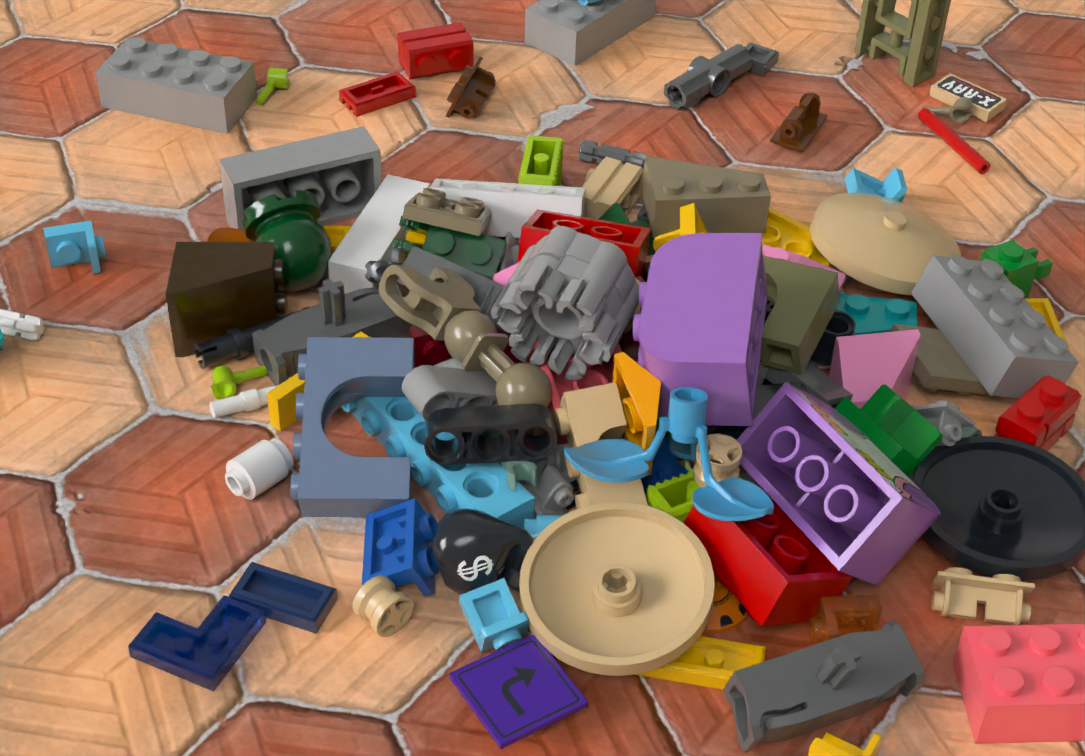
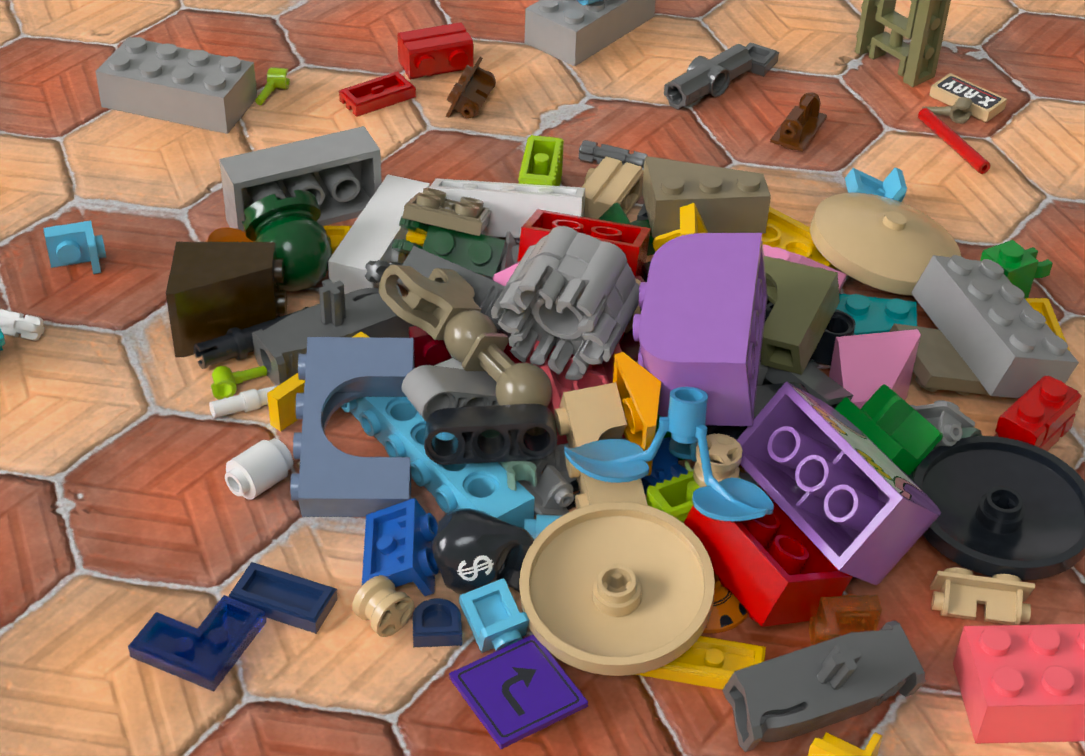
(437, 624): none -> dark blue tile

